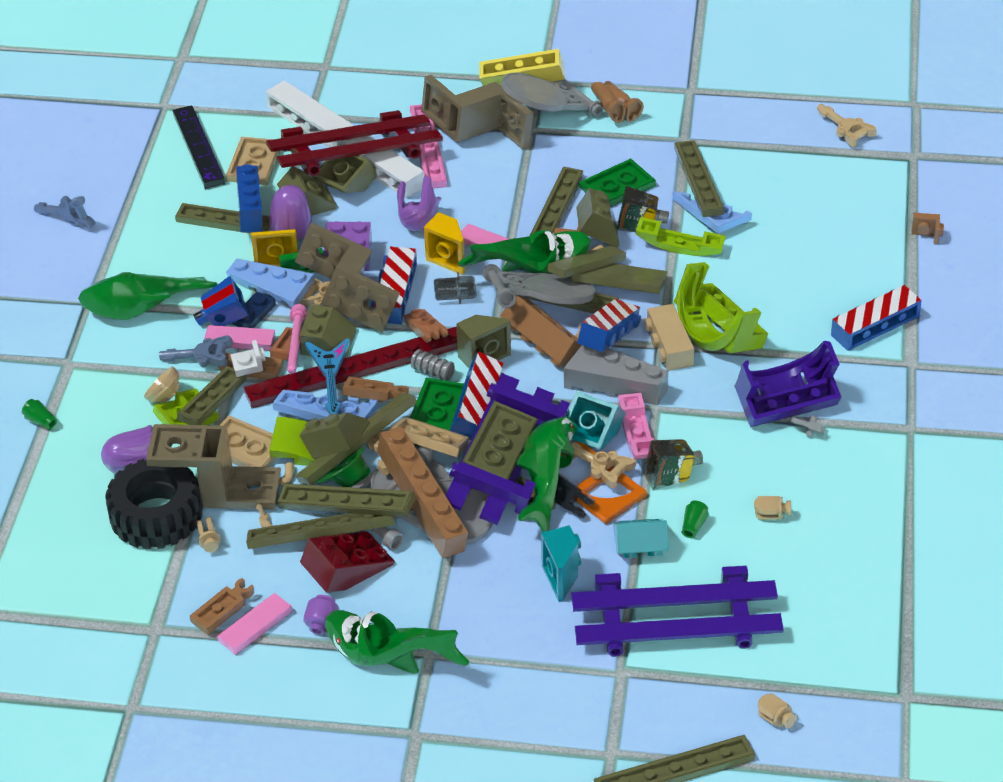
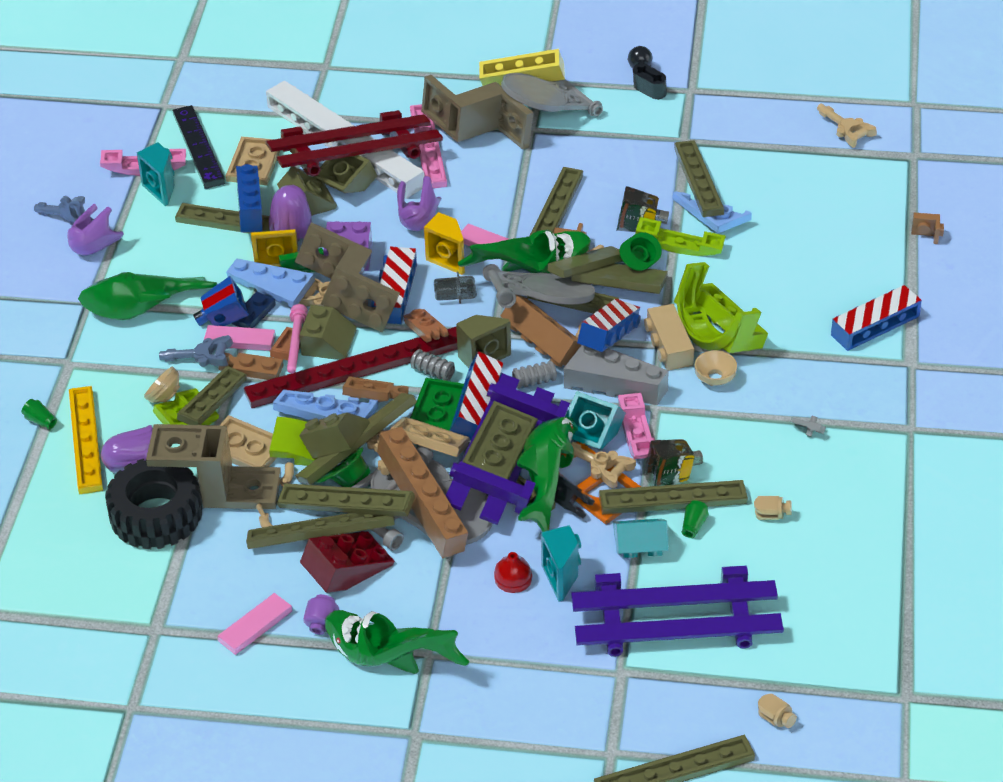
(85, 440): none -> yellow tile
(92, 236): none -> medium lavender hair
(116, 162): none -> bright pink slope
(157, 172): none -> teal slope
(209, 539): tan arm -> none
(221, 606): medium nougat plate -> none
(248, 361): white bracket -> none
(329, 364): dark azure piece -> none
(513, 573): none -> red helmet
(534, 374): none -> light grey piece
(597, 217): olive slope -> none
(616, 178): green tile -> none
(617, 102): medium nougat piece -> none
(640, 251): none -> green piece
(646, 78): none -> black beam
(672, 496): none -> olive tile
(715, 362): none -> tan piece
(781, 391): dark purple piece -> none

